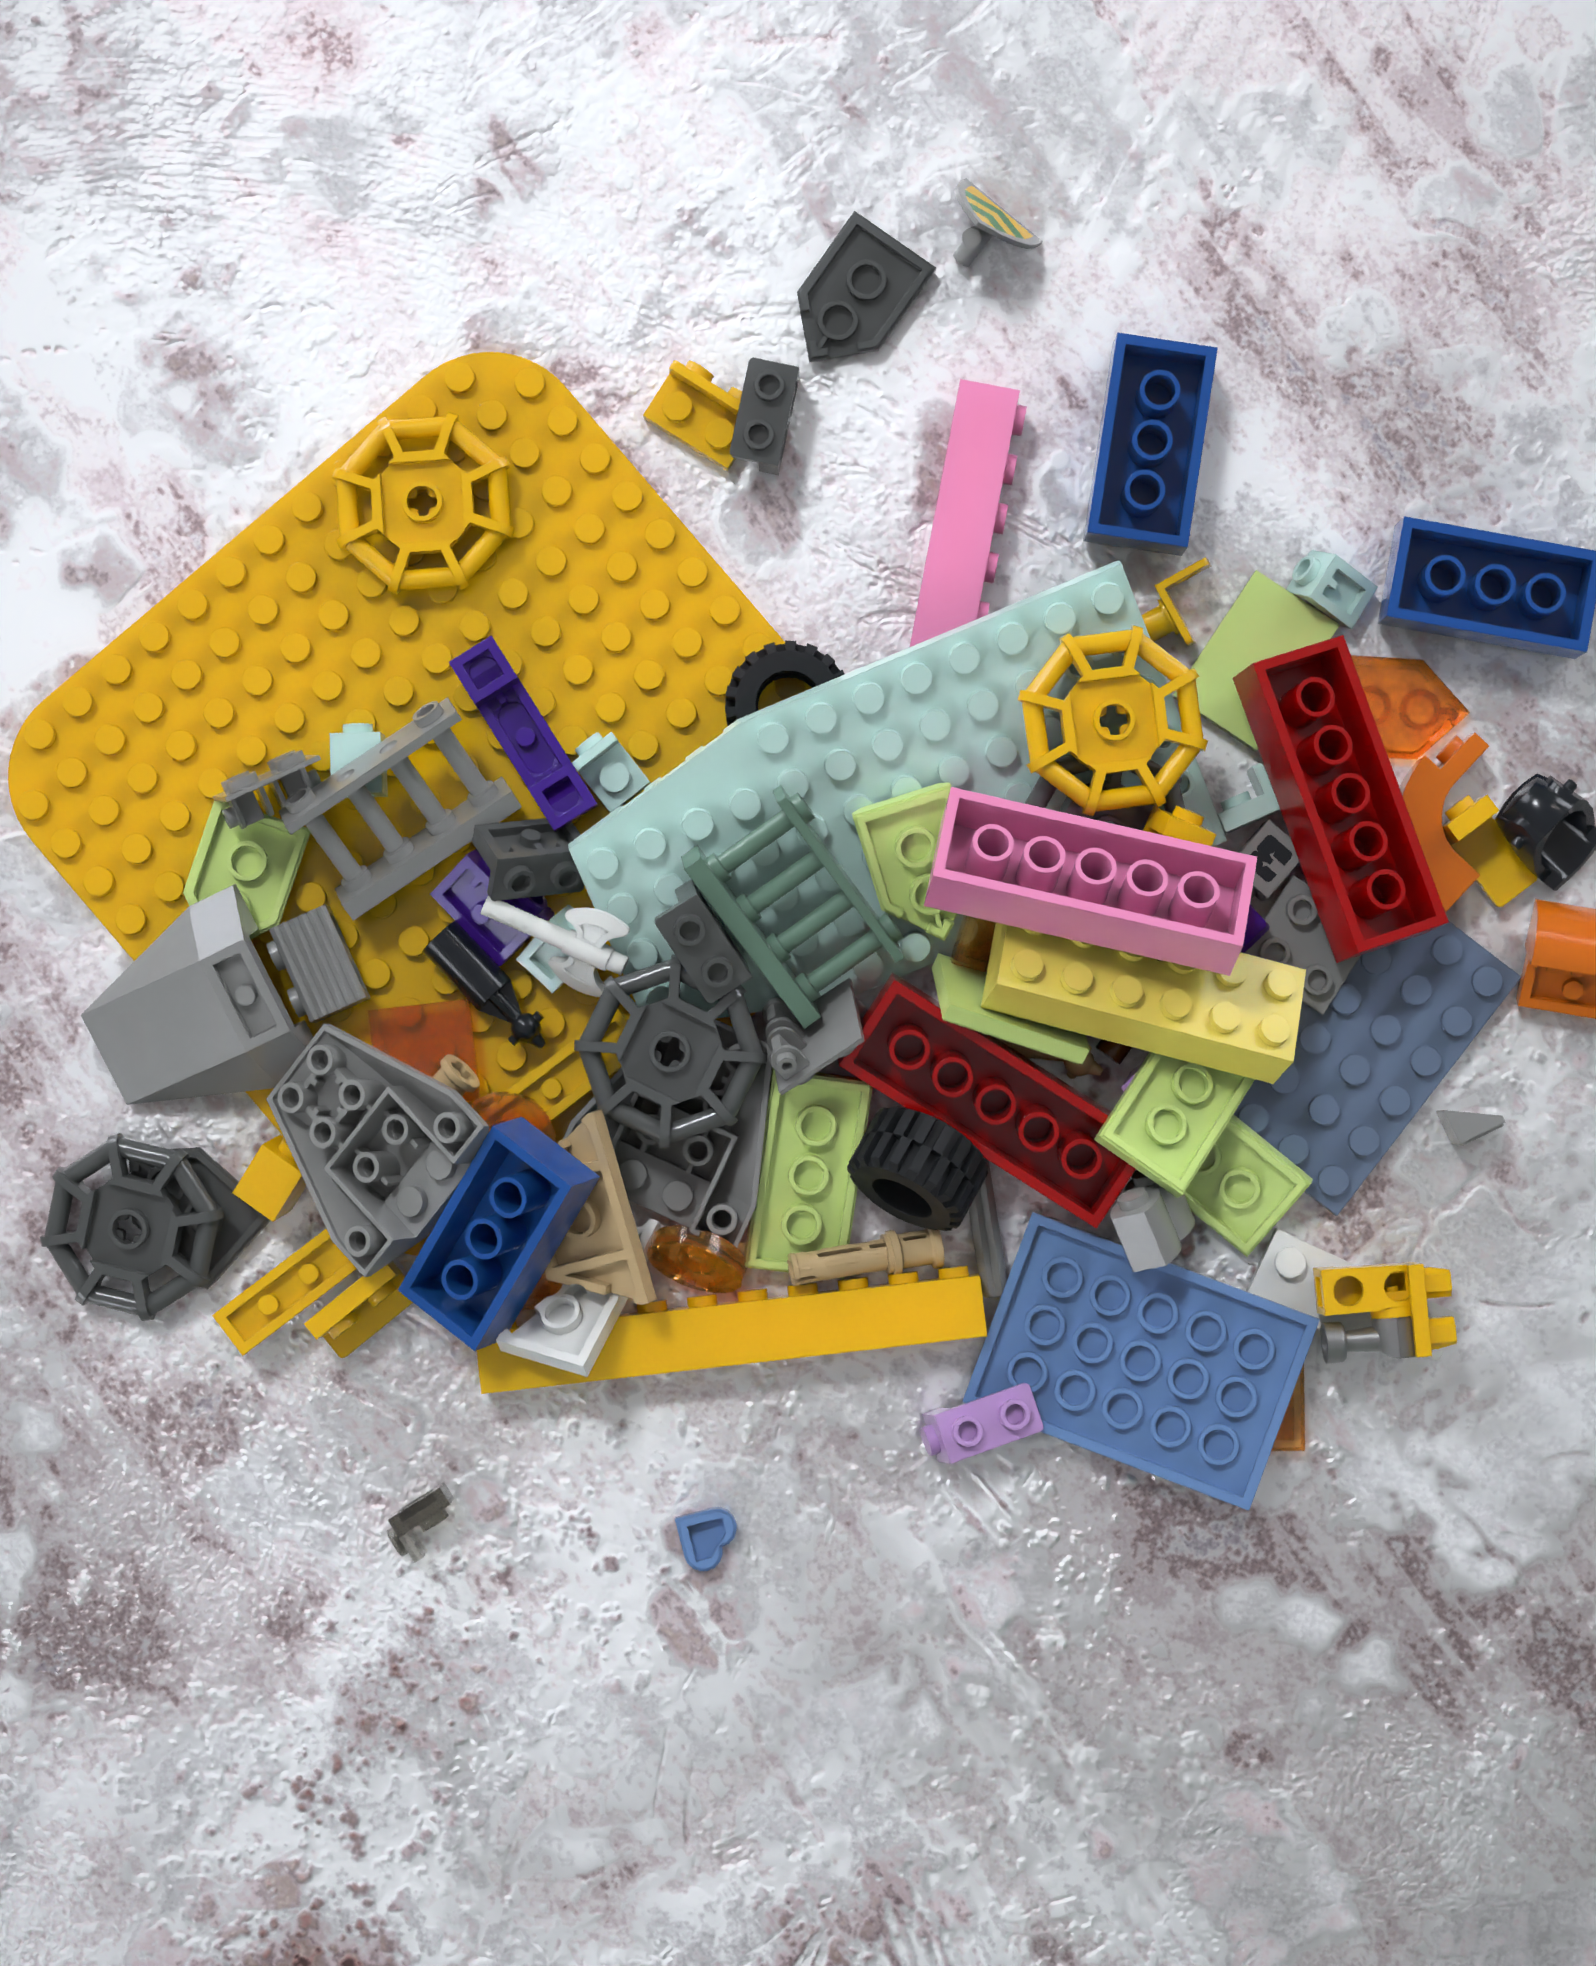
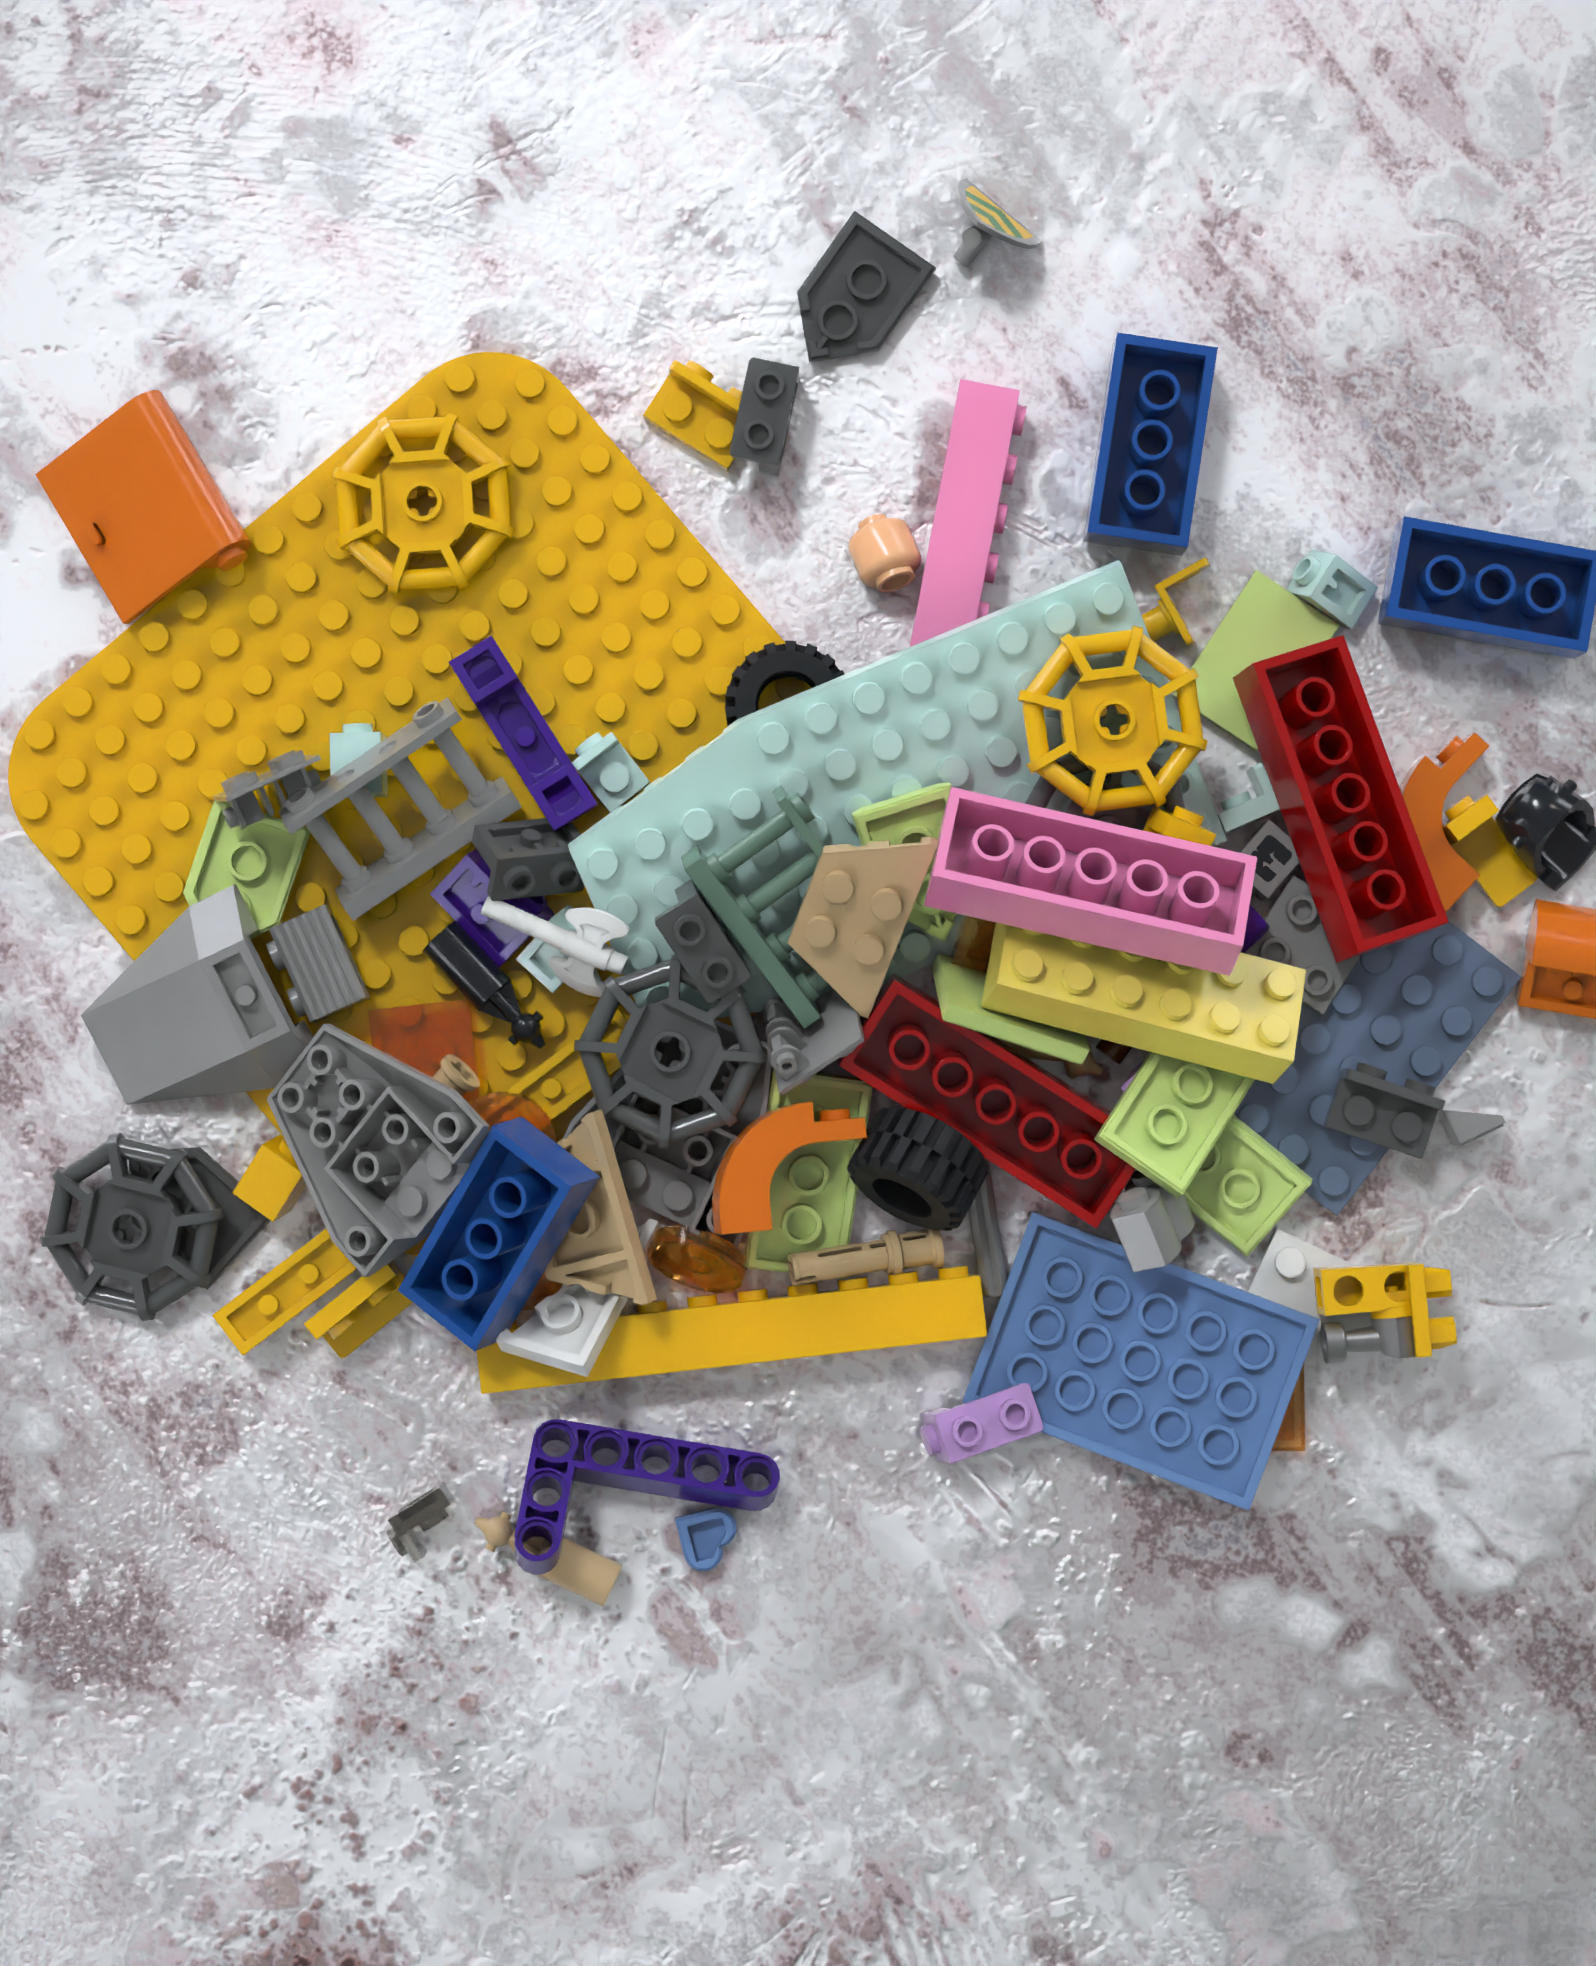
(150, 501): none -> orange door
(577, 1568): none -> tan wheel
(630, 1475): none -> dark purple beam
(749, 1163): none -> orange arch
(859, 914): none -> tan wing
(884, 553): none -> light nougat head
(1383, 1111): none -> dark grey bracket
(1408, 704): clear orange tile -> none

